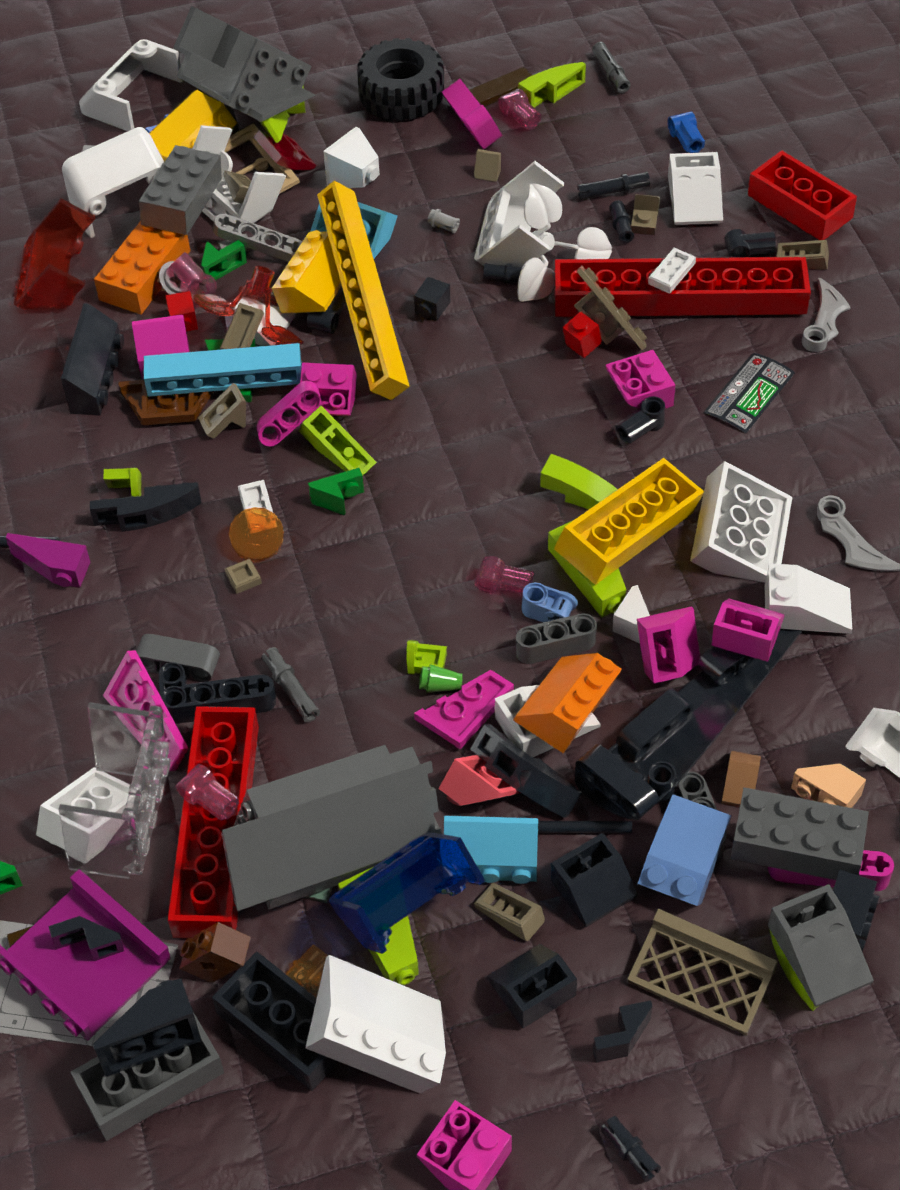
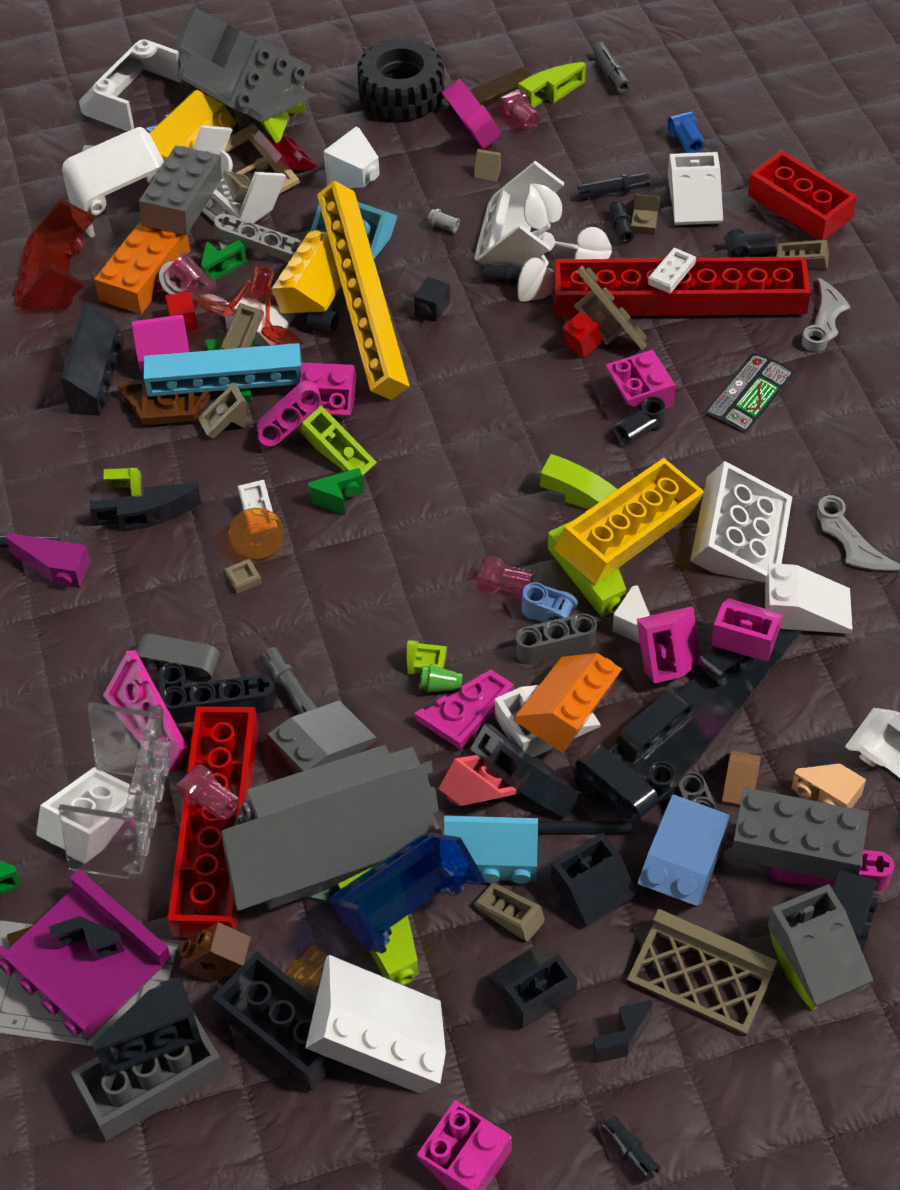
(319, 738): none -> dark grey slope

